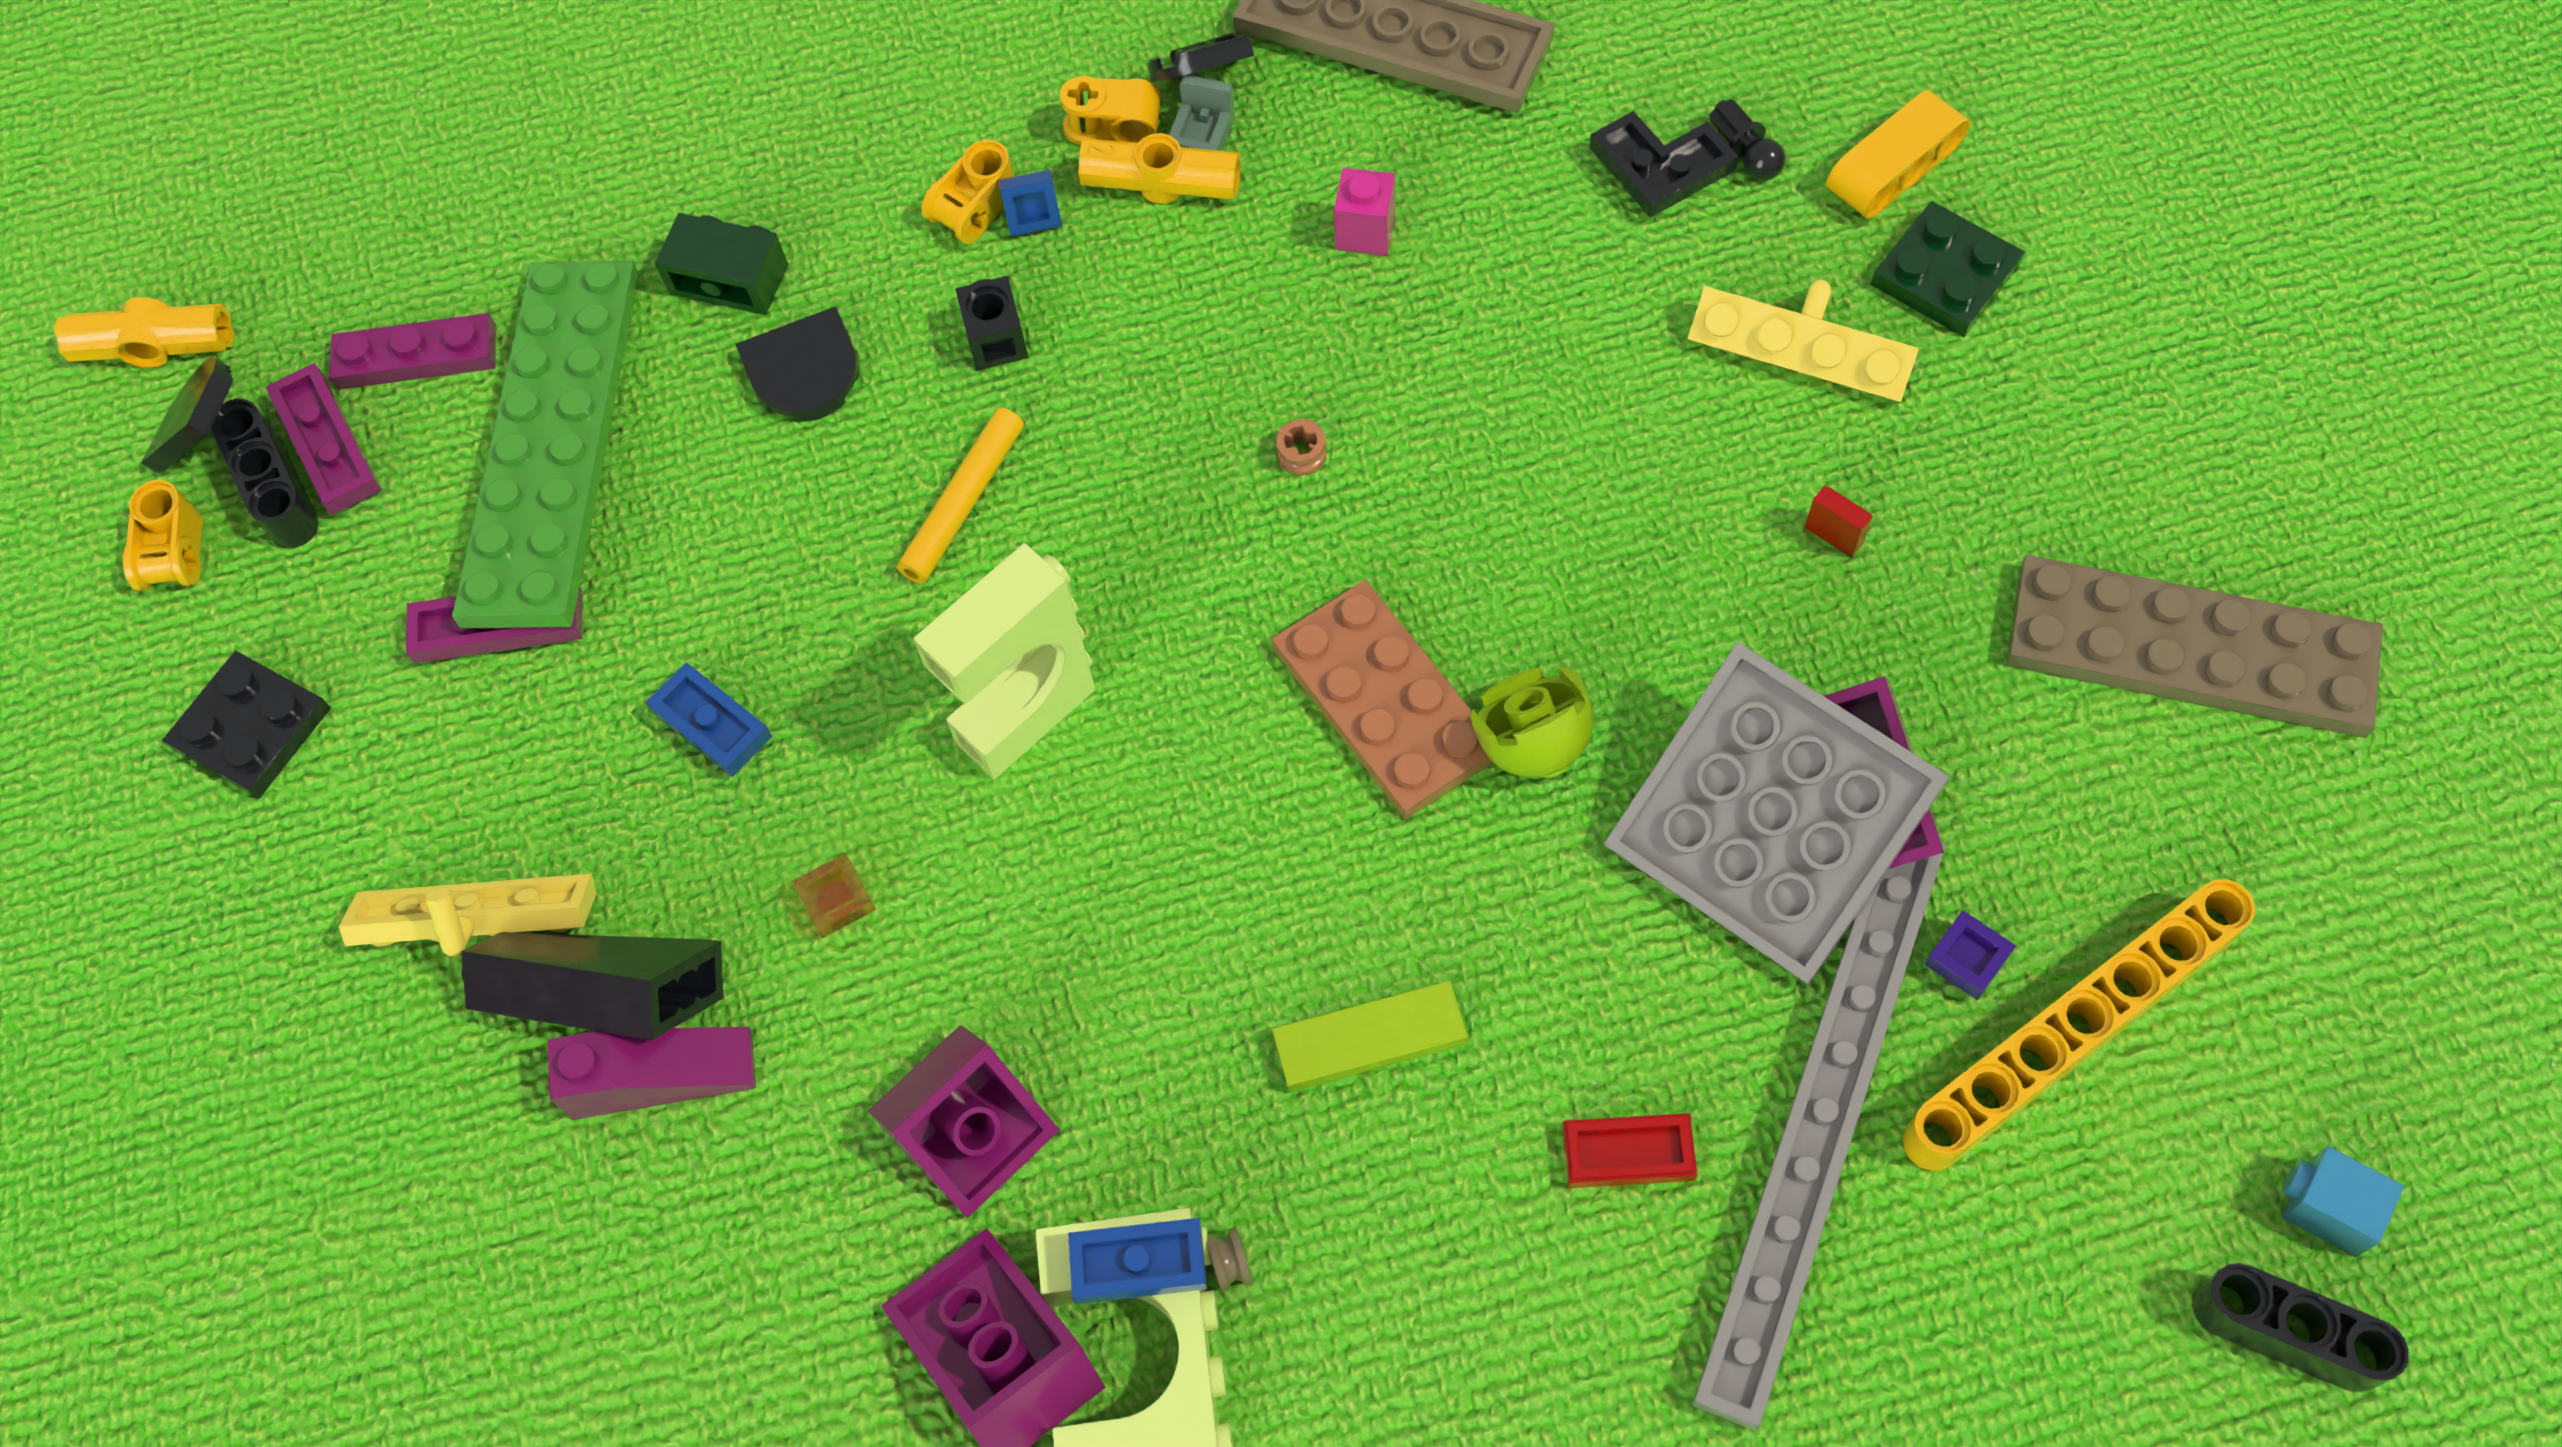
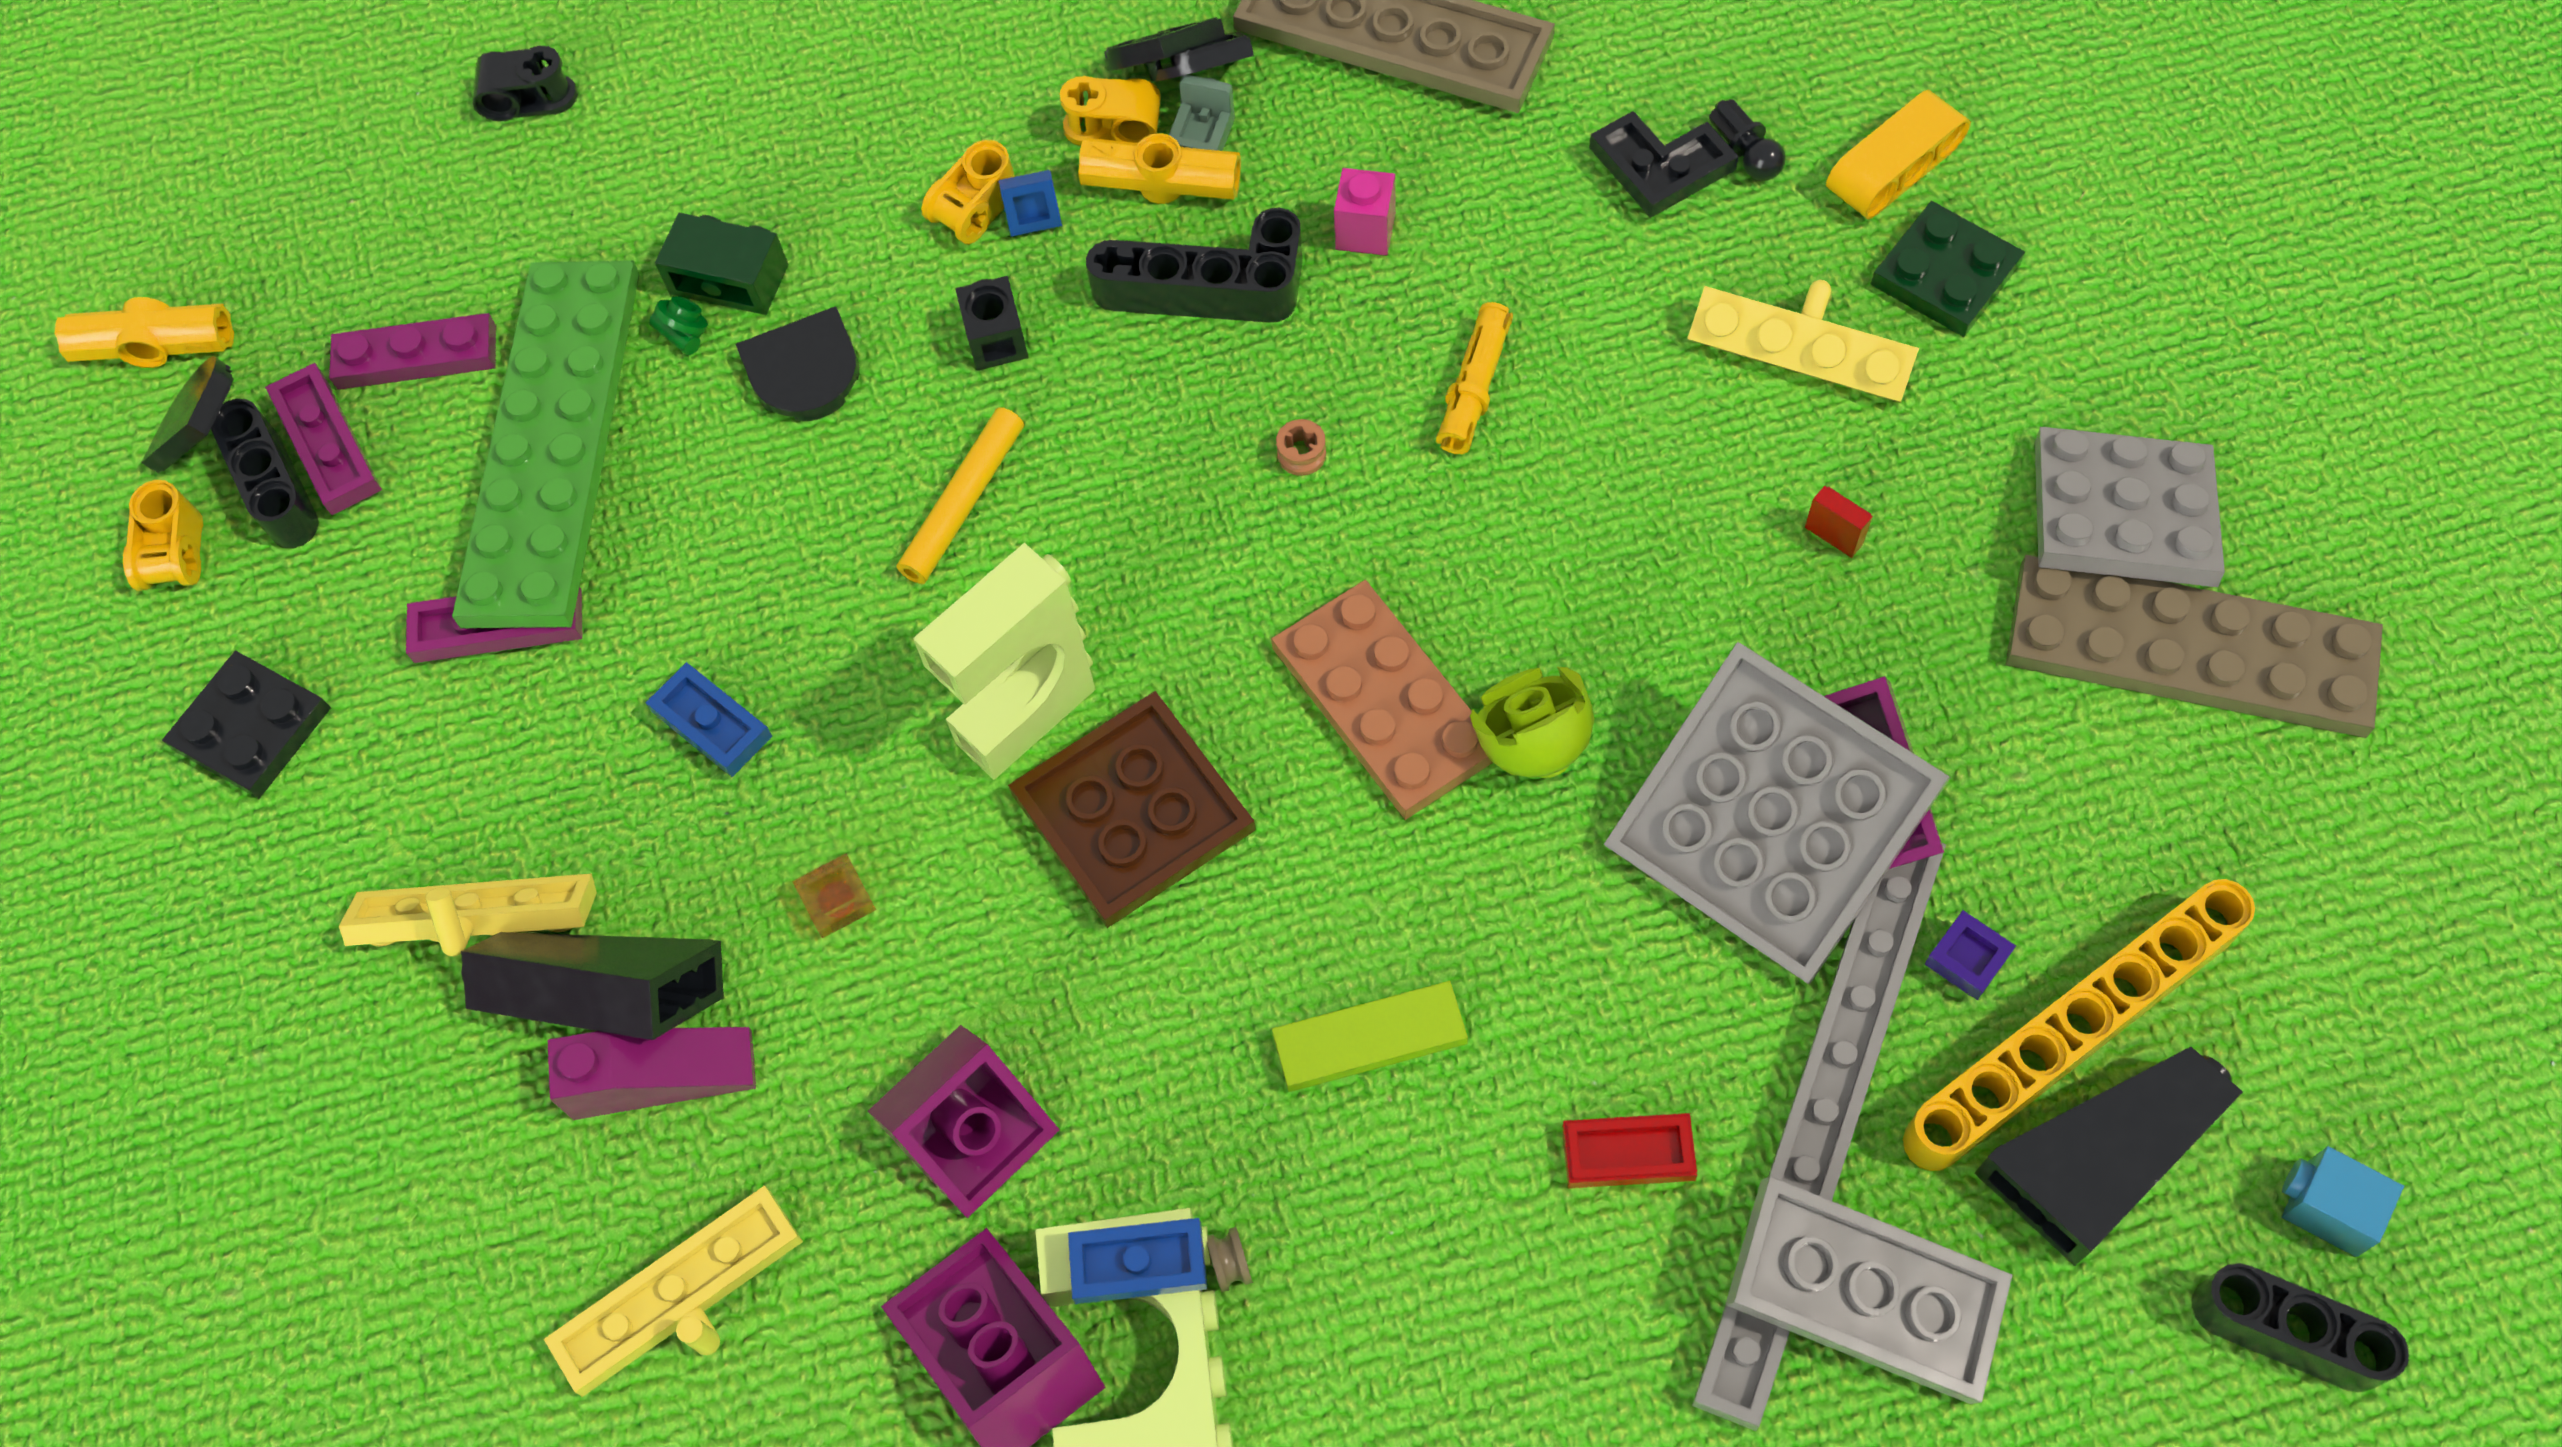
(516, 84): none -> black piece
(674, 1294): none -> light yellow plate
(679, 323): none -> green plate
(1131, 274): none -> beam
(1132, 808): none -> reddish brown plate
(1163, 44): none -> black tile
(1469, 395): none -> yellow pin
(1870, 1290): none -> light grey plate
(2103, 1156): none -> black slope
(2128, 507): none -> light grey plate

